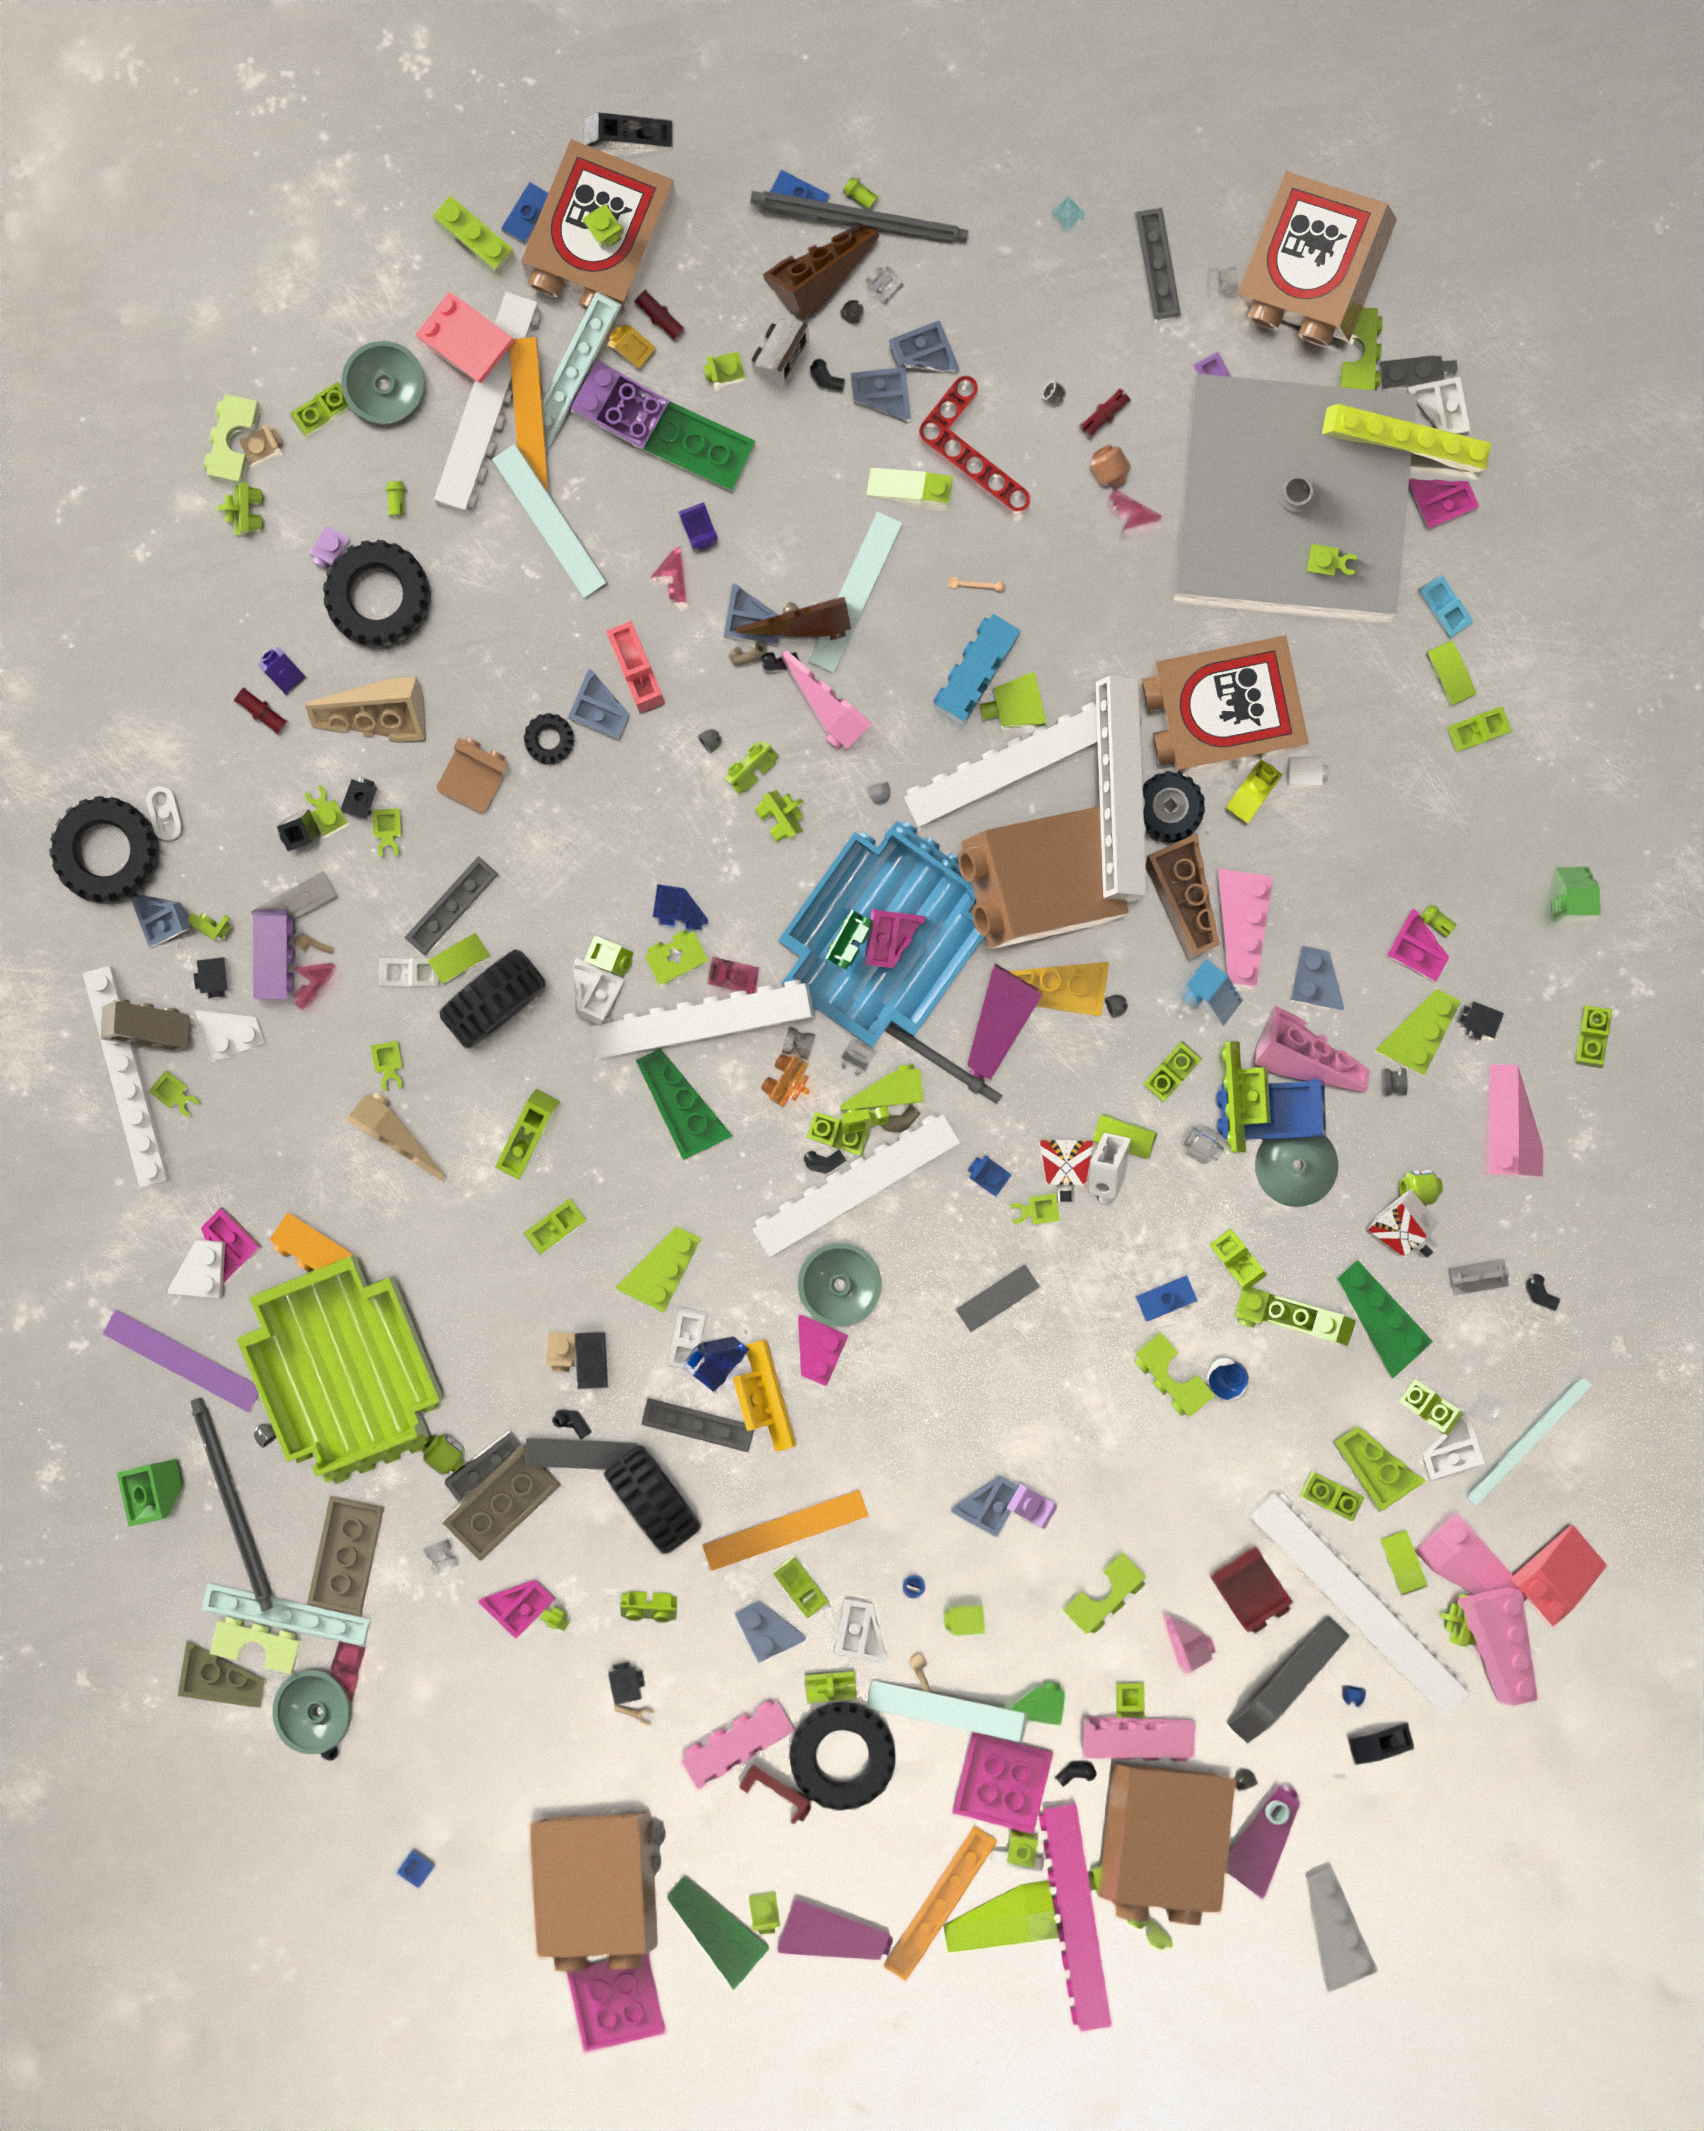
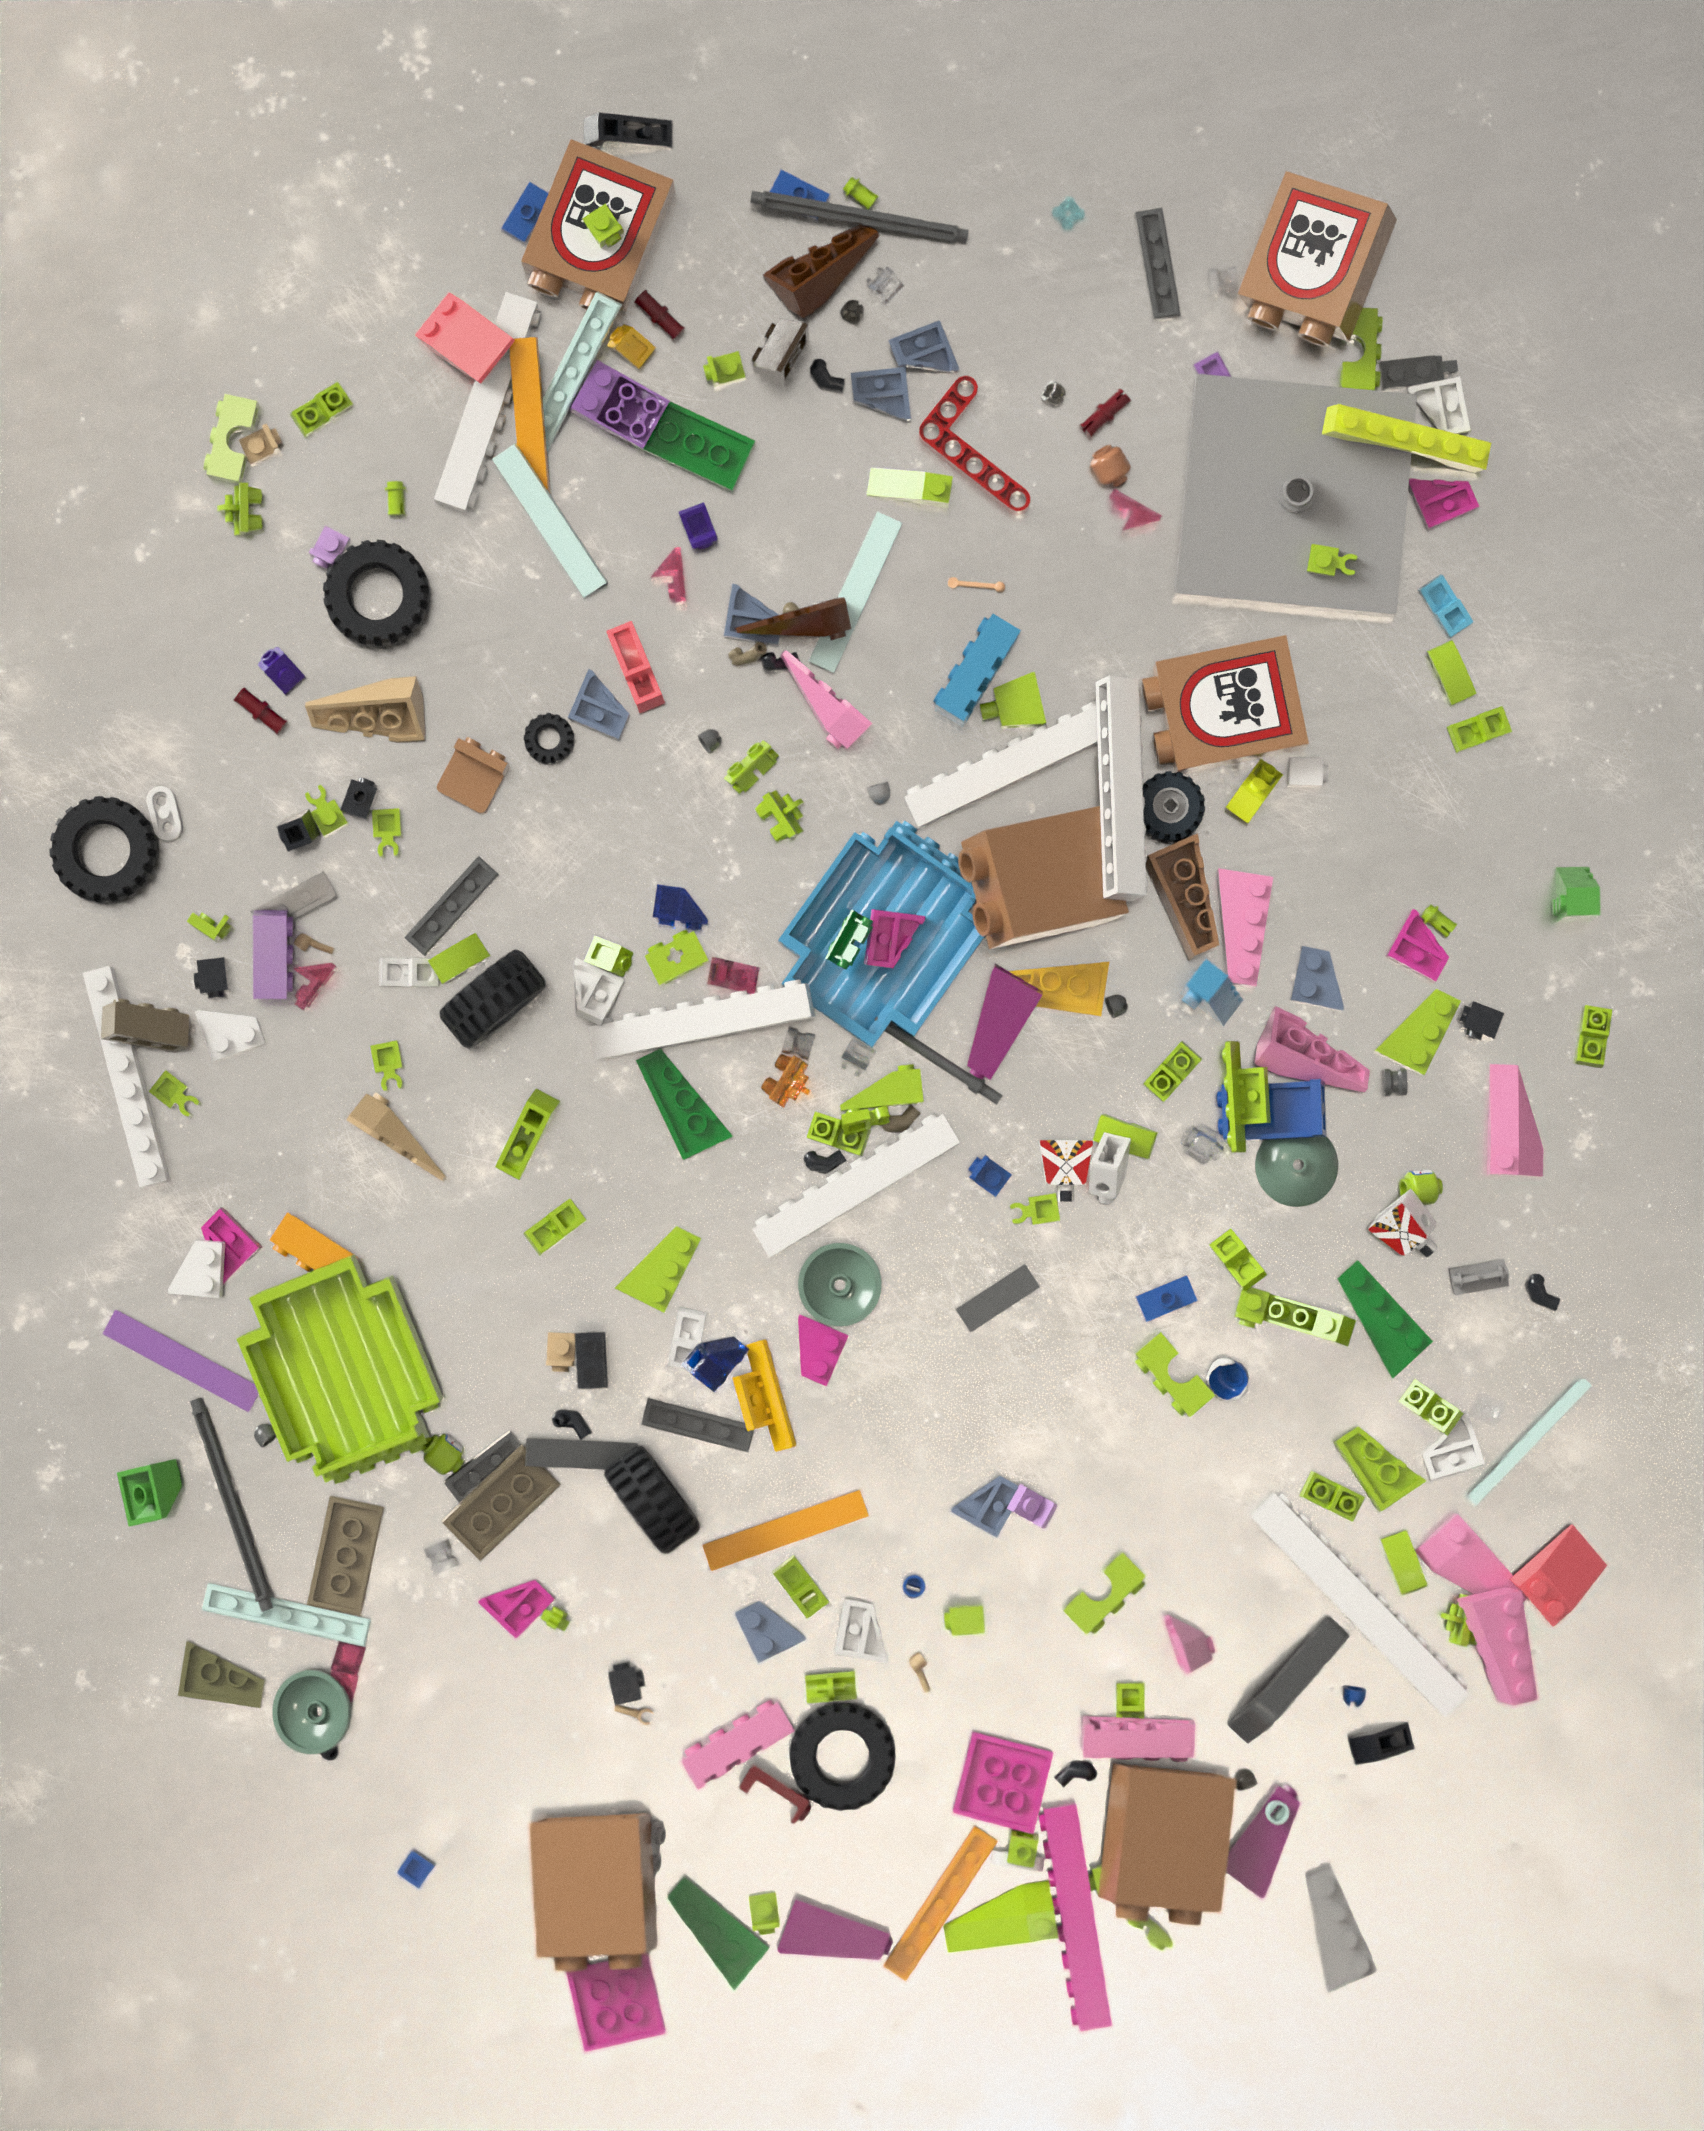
(159, 918): sand blue wing -> none
(280, 1649): yellowish green arch -> none
(379, 363): sand green dish -> none
(474, 234): lime arch -> none
(661, 1609): lime hinge -> none
(947, 1711): light aqua tile -> none
(1042, 1704): bright green slope -> none
(1251, 1590): dark red panel -> none

